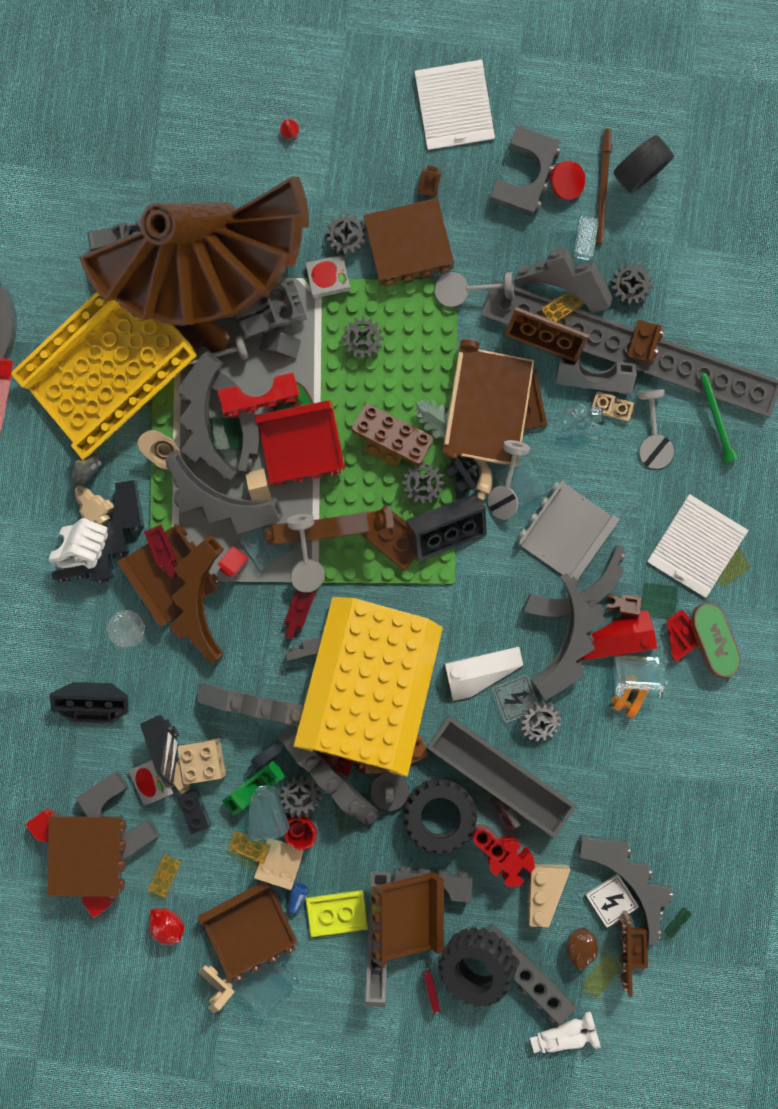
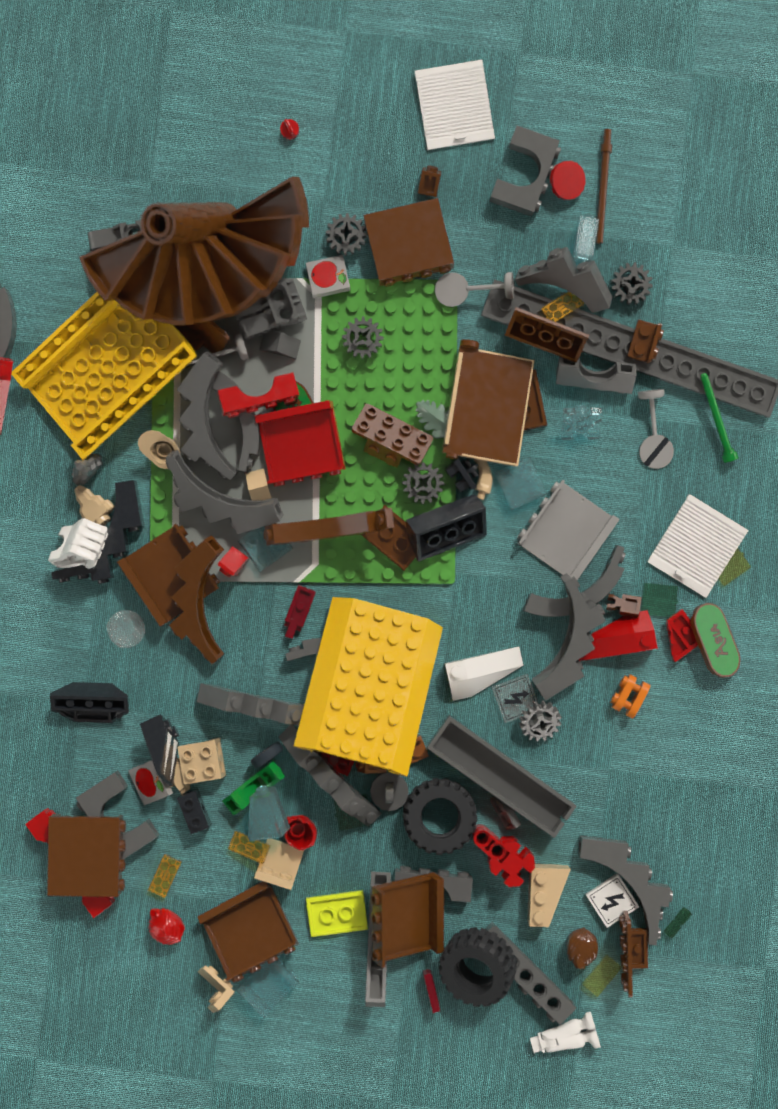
(162, 550): dark red hinge -> none
(226, 433): clear green piece -> none
(297, 896): blue cone -> none
(306, 574): light grey piece -> none
(308, 800): dark grey gear -> none
(502, 499): light grey piece -> none
(613, 406): tan slope -> none
(638, 673): clear light blue panel -> none
(643, 164): black tyre -> none

